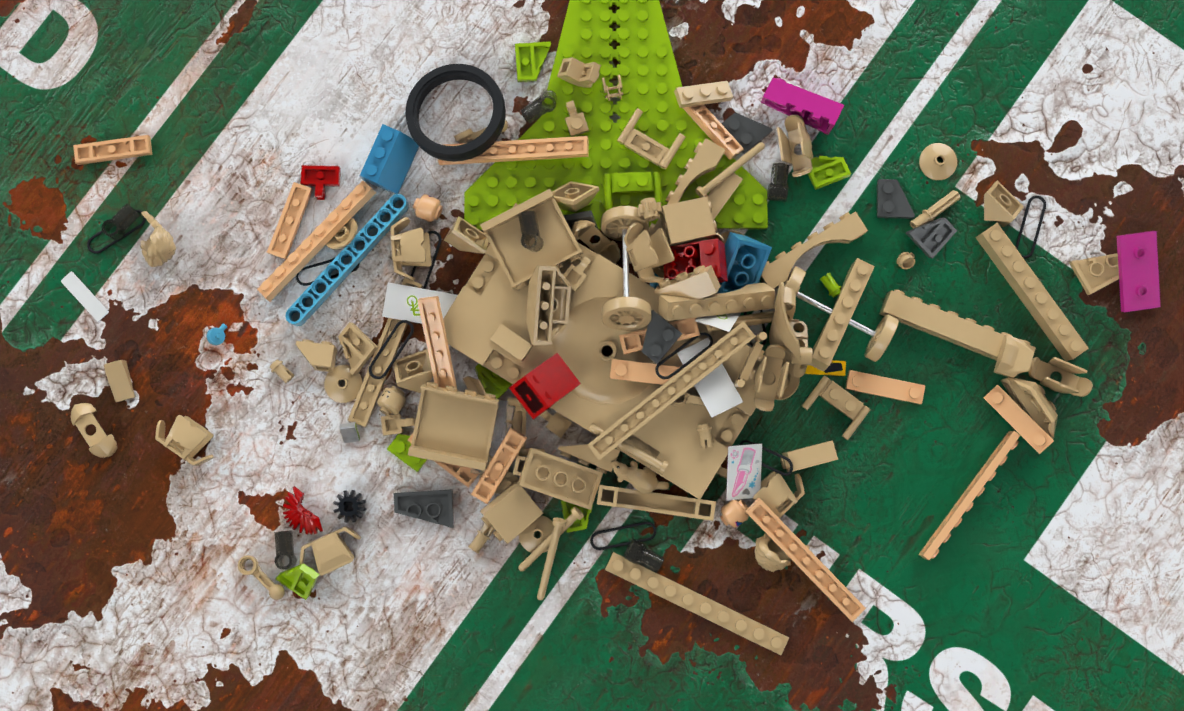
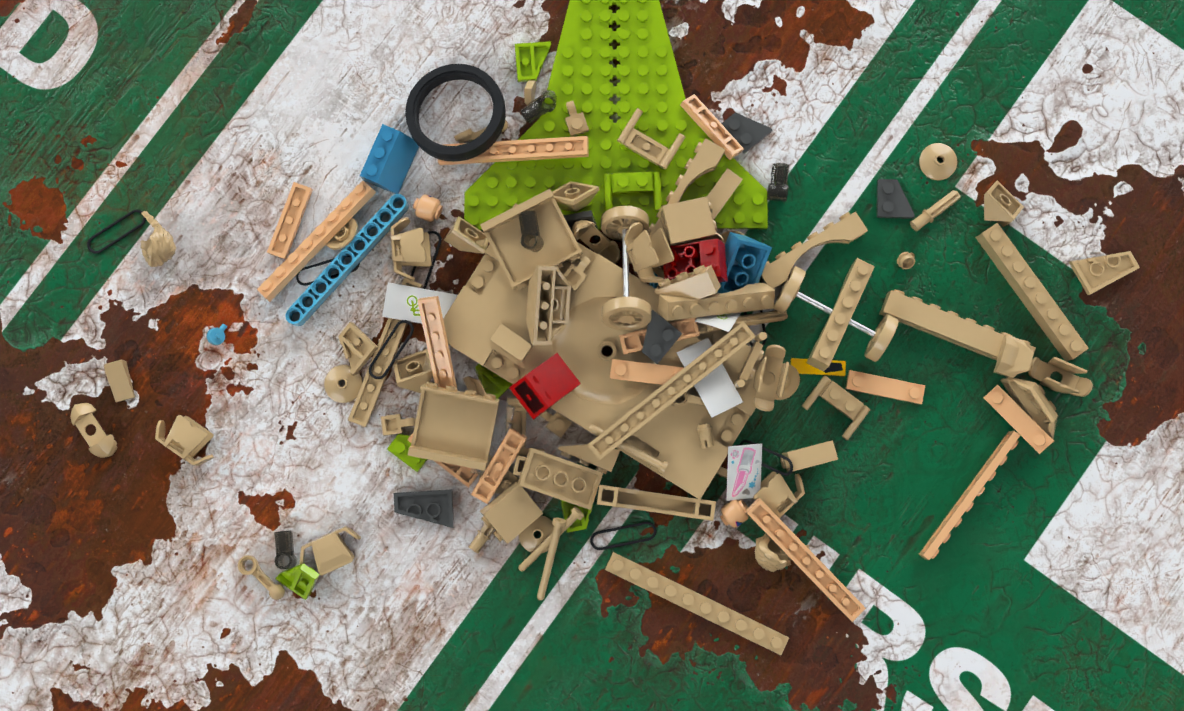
(84, 296): white sticker -> none
(112, 149): light nougat plate -> none
(121, 220): clear smoke piece -> none
(278, 367): tan pin -> none
(300, 515): red hair -> none
(319, 355): tan slope -> none
(320, 177): red plate -> none
(343, 506): black gear -> none
(349, 432): flat silver piece -> none
(391, 401): tan head -> none
(529, 91): none -> tan tile
(578, 72): tan brick -> none
(606, 89): tan piece -> none
(639, 553): clear smoke piece -> none
(642, 480): tan animal -> none
(649, 209): tan gear -> none
(677, 350): black piece -> none
(702, 191): tan bar -> none
(703, 94): tan plate -> none
(784, 332): tan panel -> none
(792, 100): dark pink wedge -> none
(796, 135): tan piece -> none
(828, 171): lime wing -> none
(831, 285): lime pin -> none
(932, 236): dark grey wing -> none
(1038, 228): black piece -> none
(1138, 271): dark pink plate -> none

